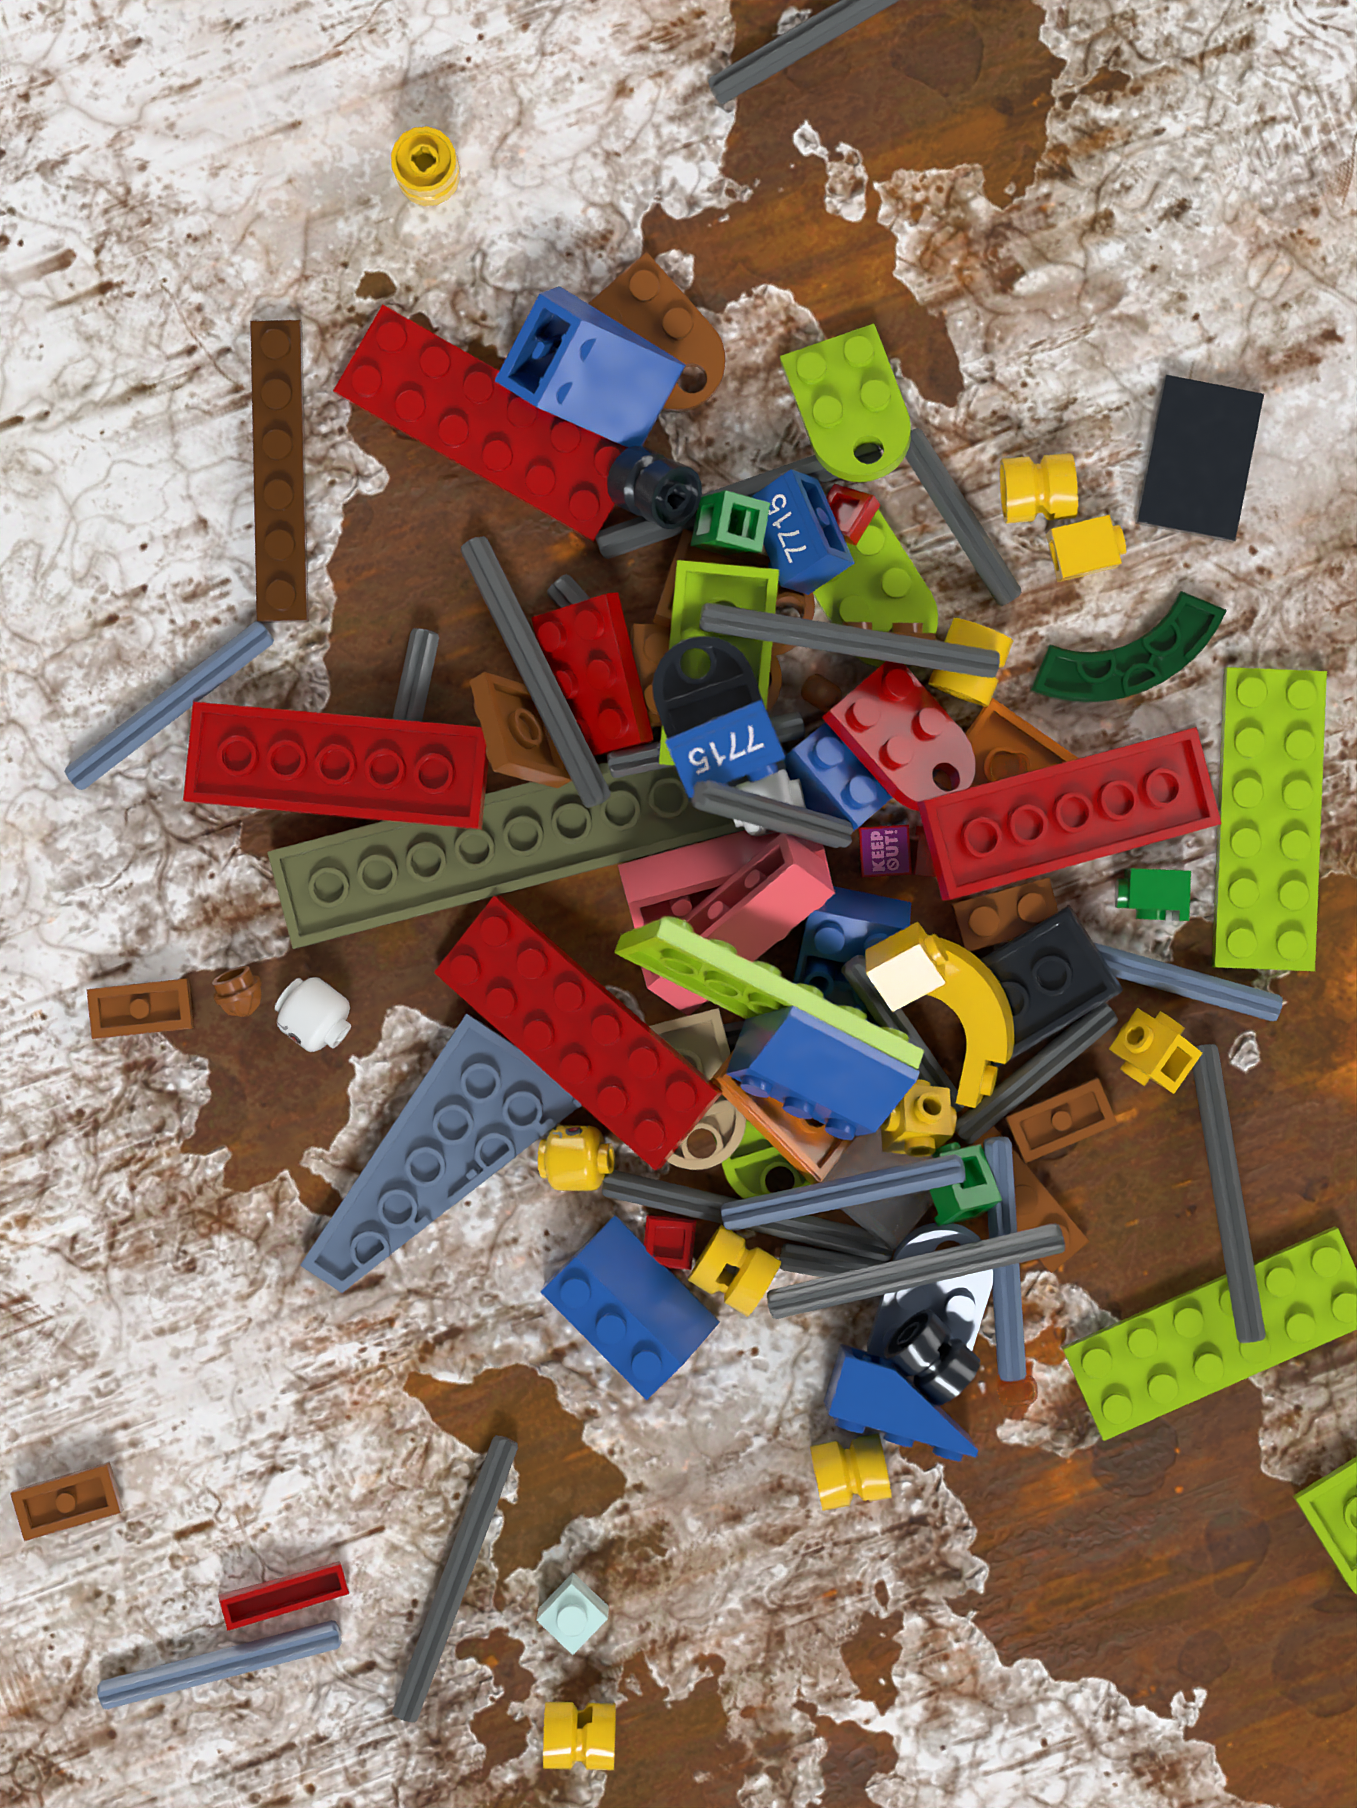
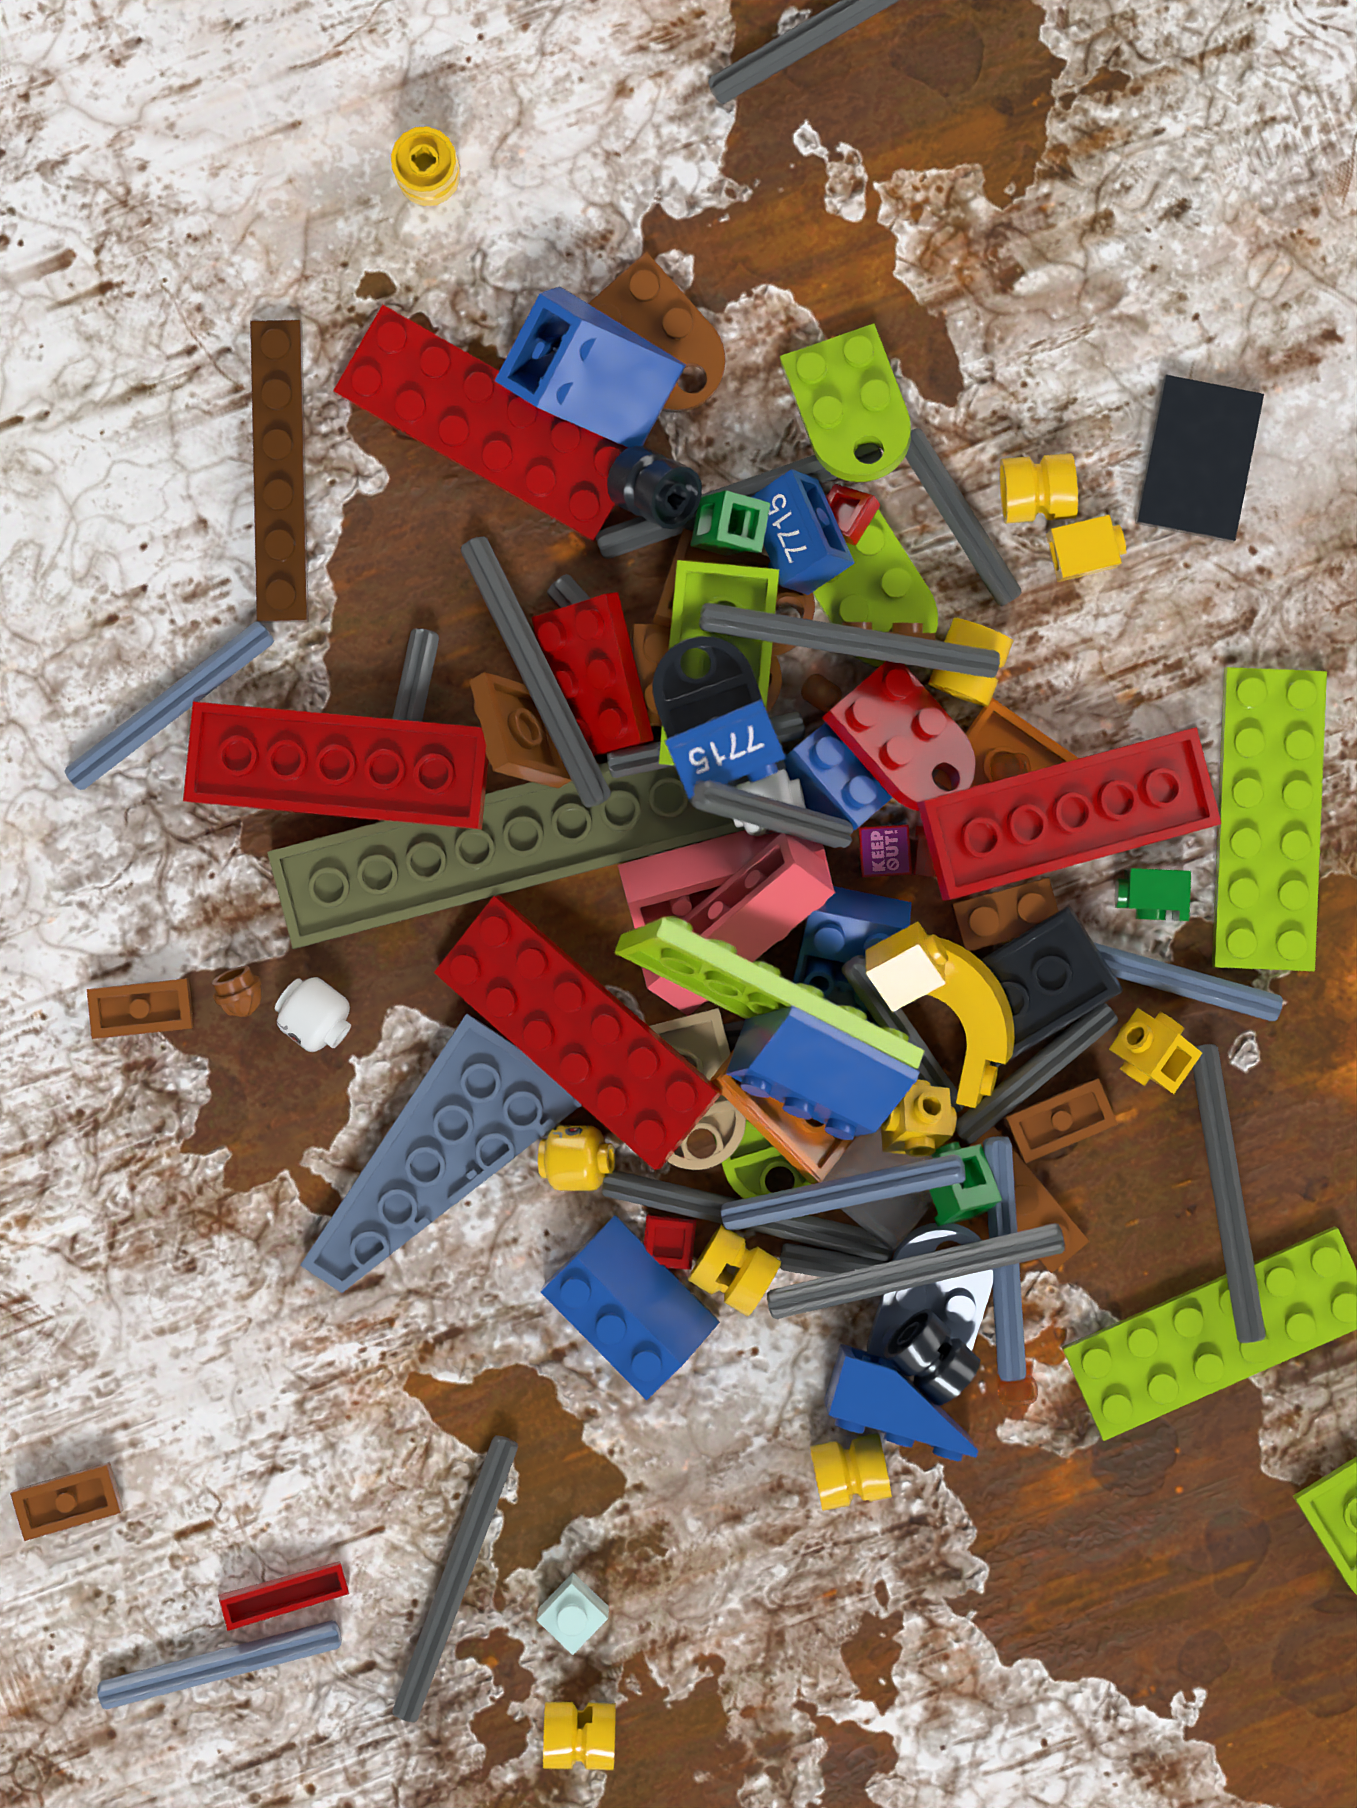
(1133, 667): dark green tile -> none

